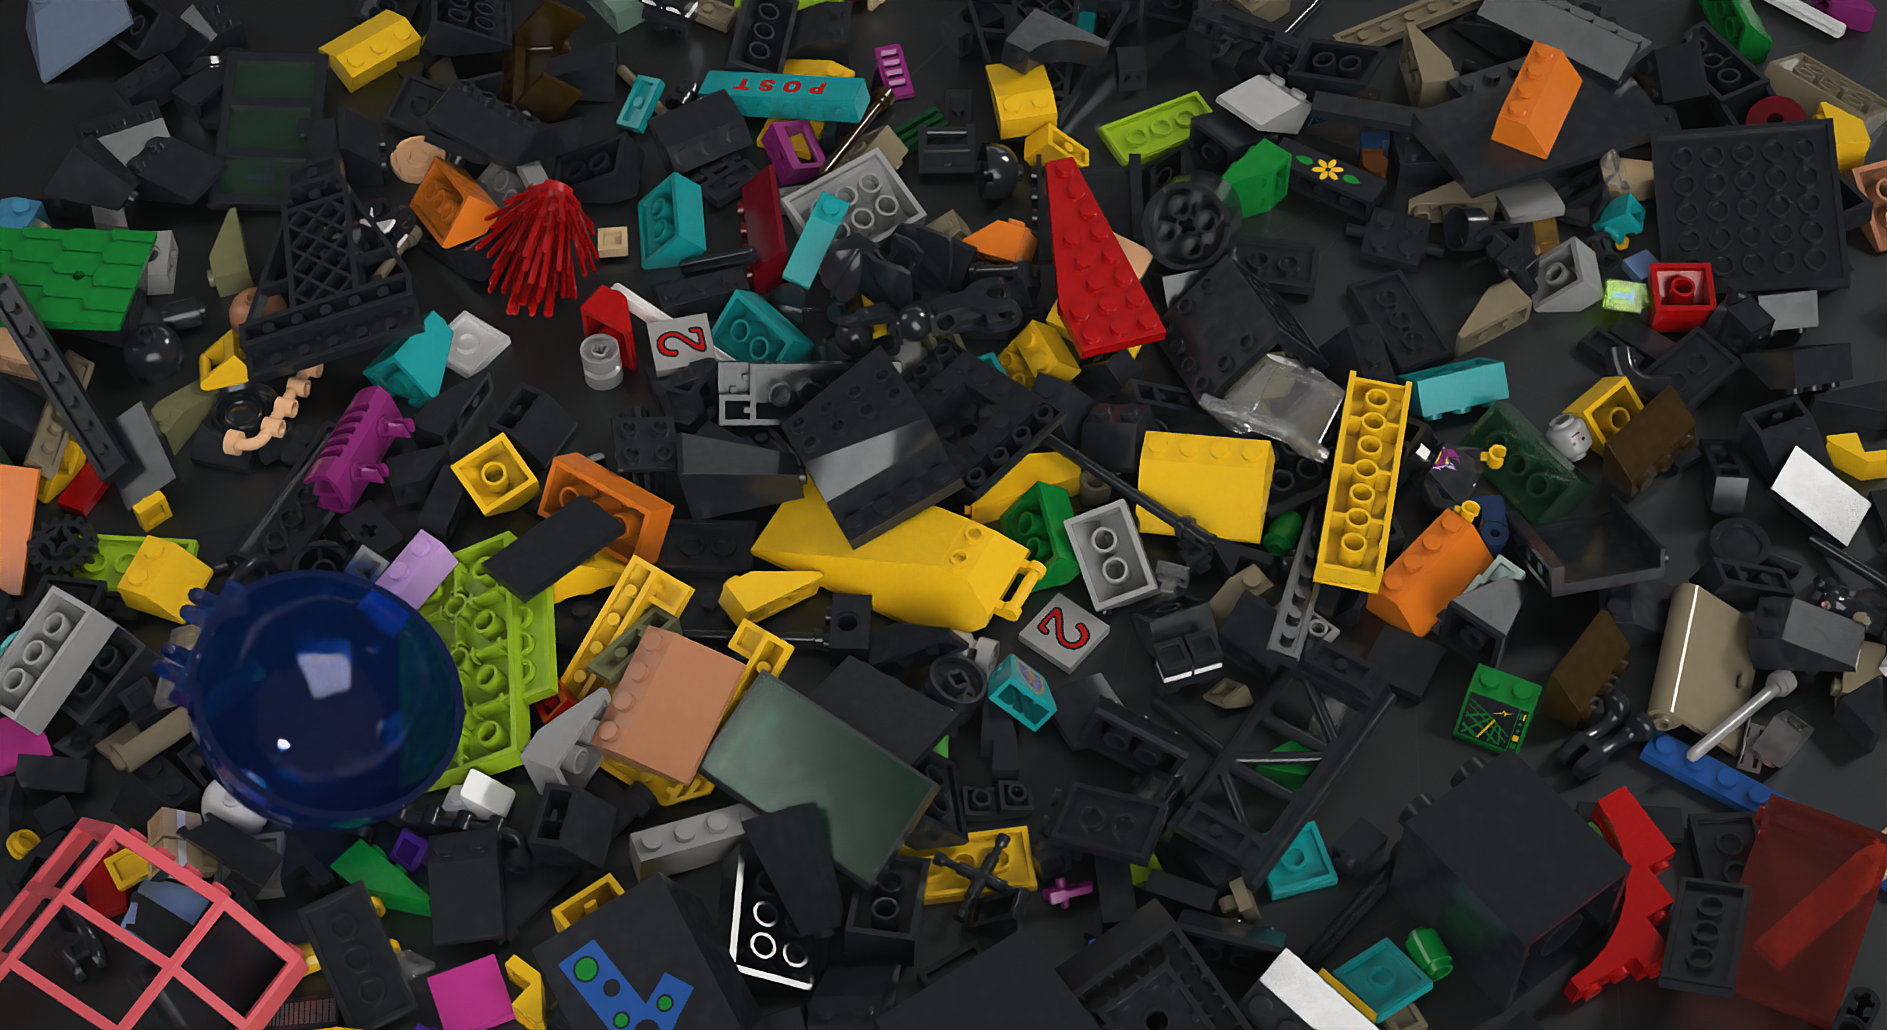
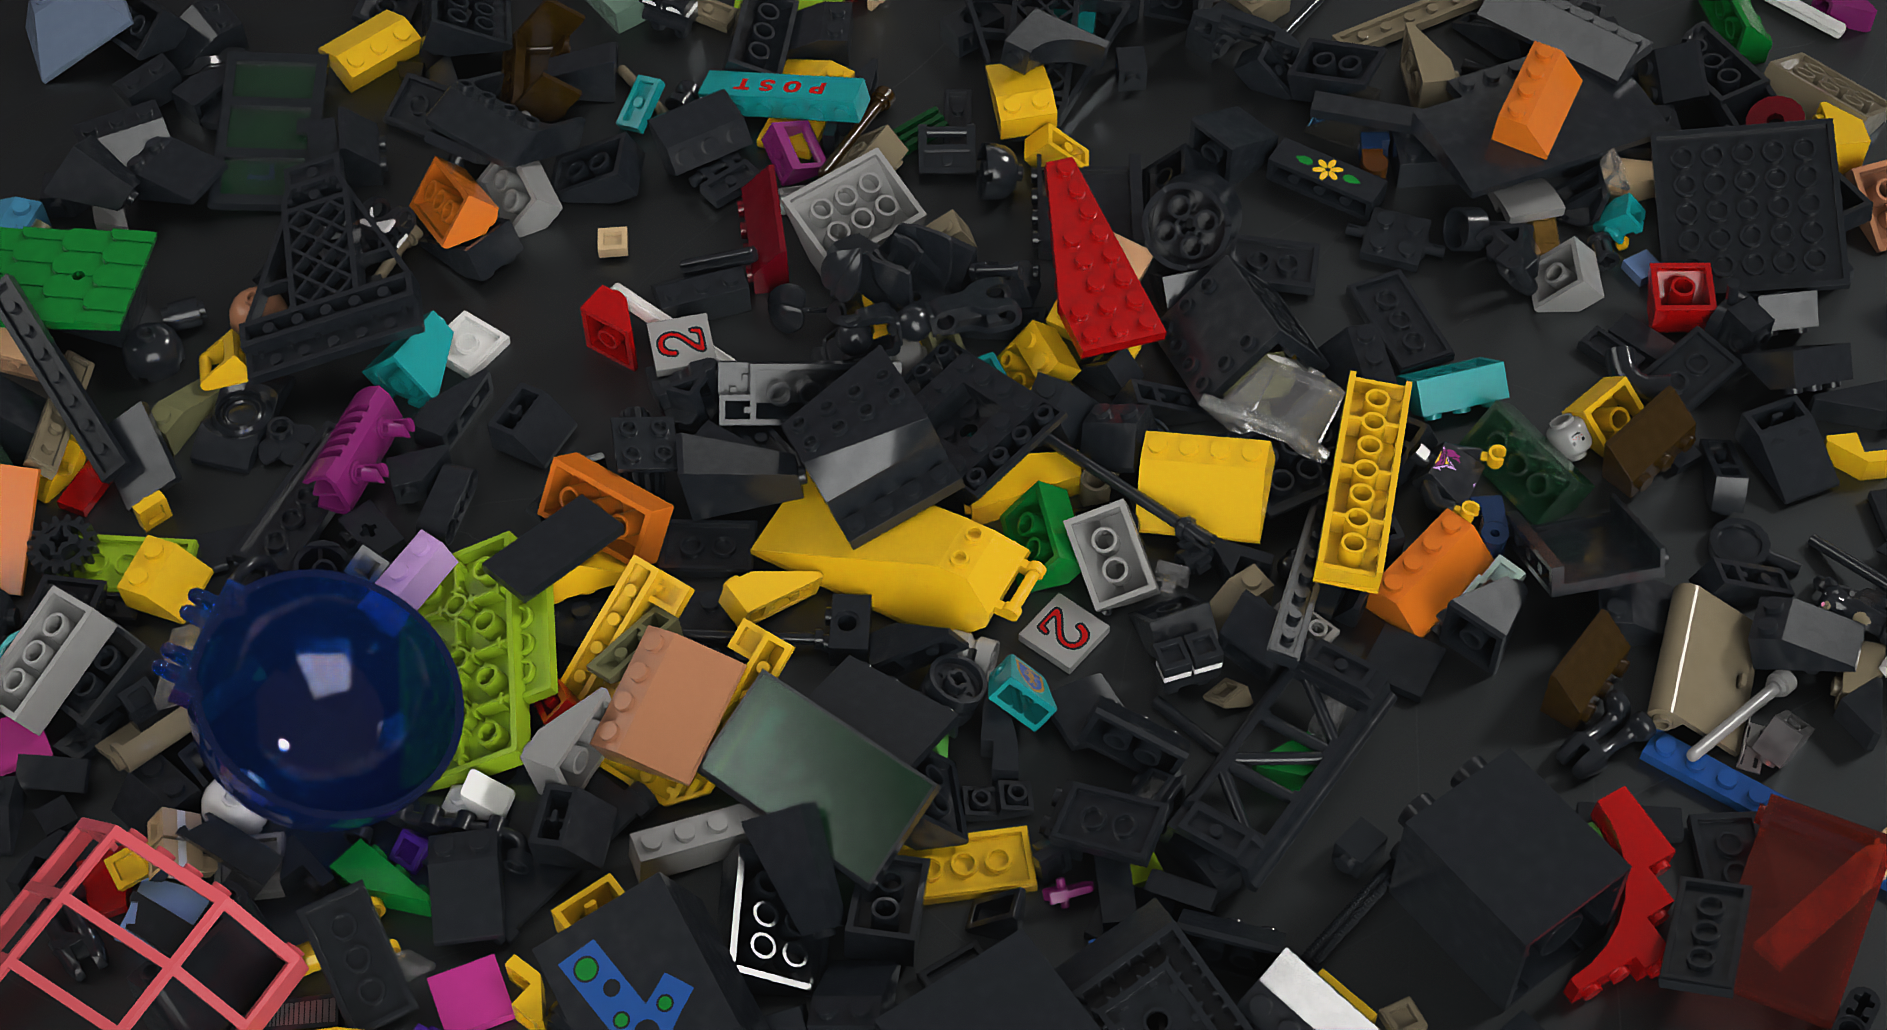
(21, 843): yellow plate -> none
(162, 264): light grey brick -> none
(229, 259): olive slope -> none
(274, 425): light nougat bar -> none
(414, 158): light nougat tile -> none
(497, 477): yellow slope -> none
(540, 245): red plant -> none
(601, 362): light grey wheel -> none
(671, 223): teal slope -> none
(757, 332): teal slope -> none
(816, 240): teal slope -> none
(889, 57): magenta slope -> none
(980, 877): black piece -> none
(1004, 242): orange slope -> none
(1154, 130): lime tile -> none
(1240, 902): dark tan tile -> none
(1260, 177): green slope -> none
(1267, 104): light grey slope -> none
(1283, 533): green brick -> none
(1302, 867): teal tile -> none
(1384, 978): teal tile -> none
(1429, 952): green brick -> none
(1437, 202): dark tan slope -> none
(1497, 312): dark tan slope -> none
(1497, 710): slope -> none
(1625, 296): clear neon green brick -> none
(1818, 498): tile -> none

